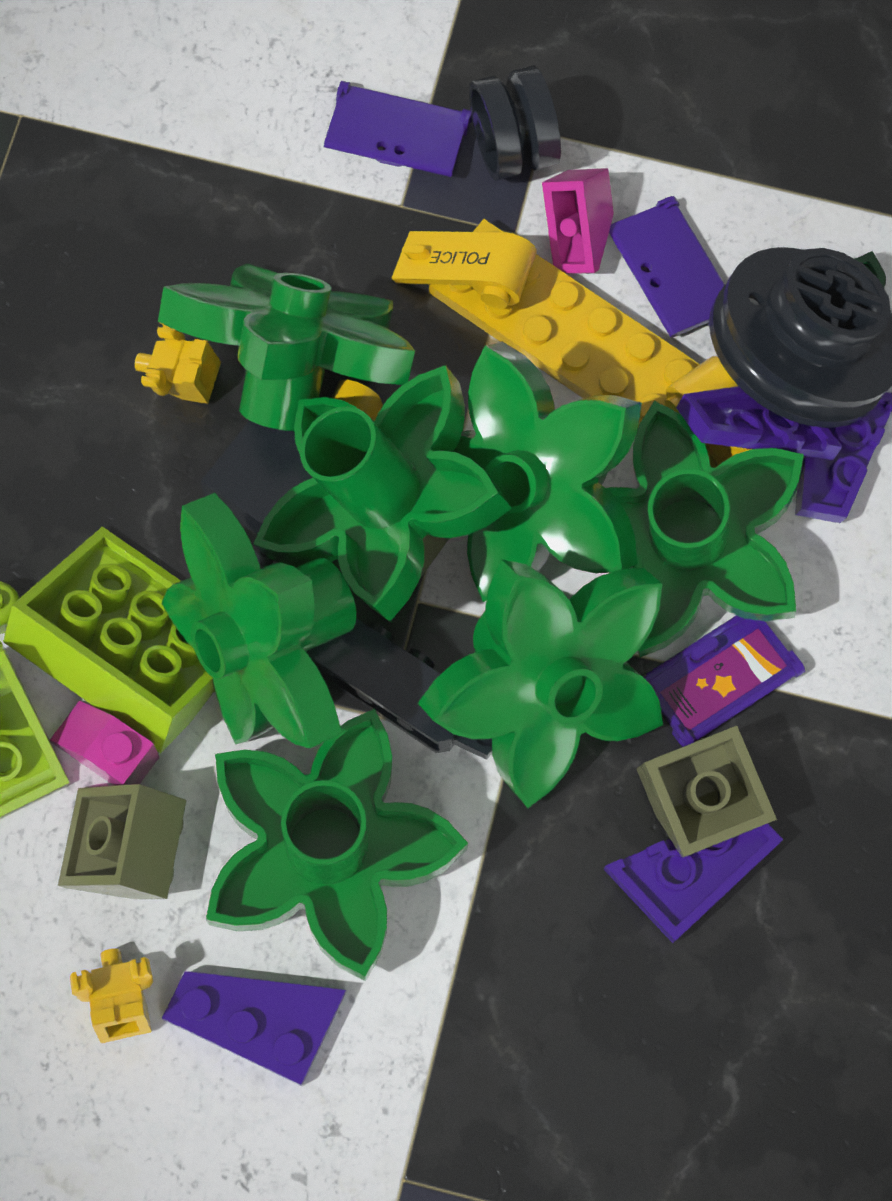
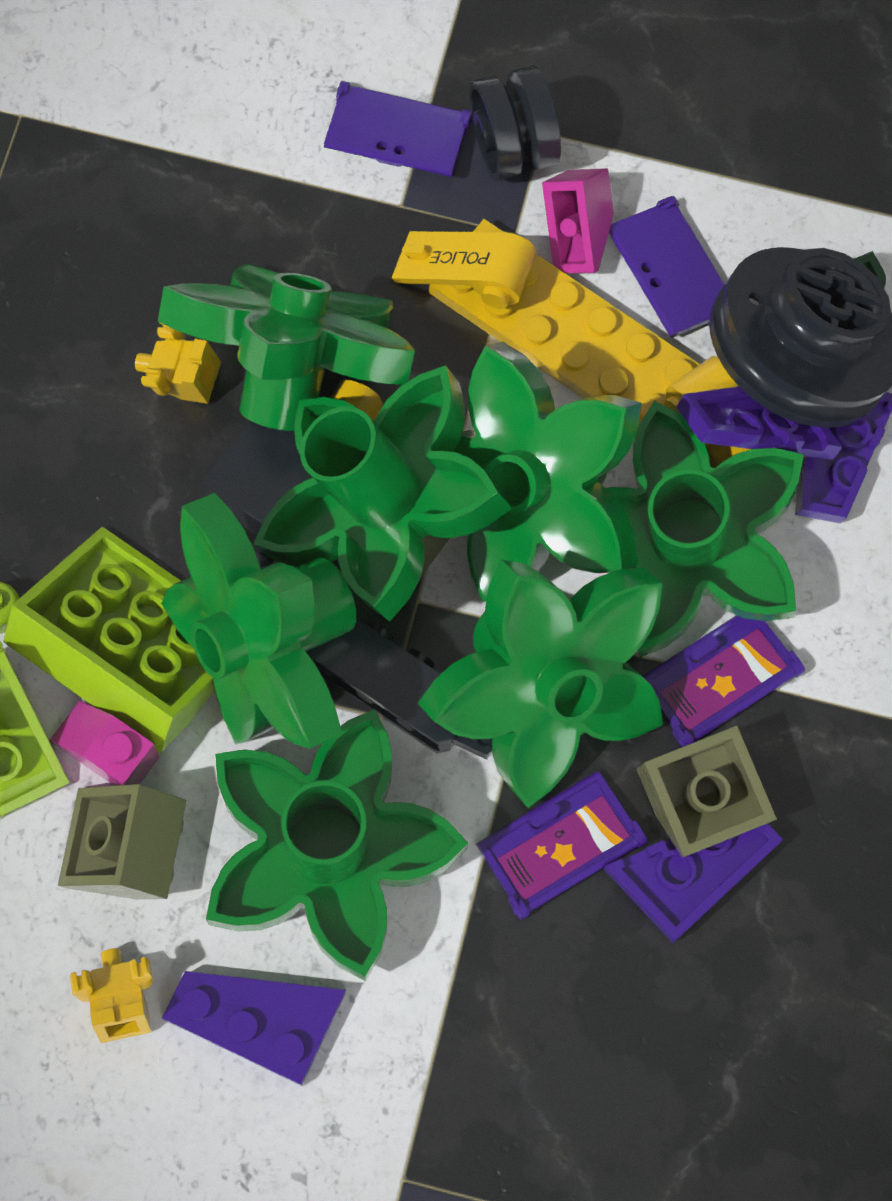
(565, 849): none -> door

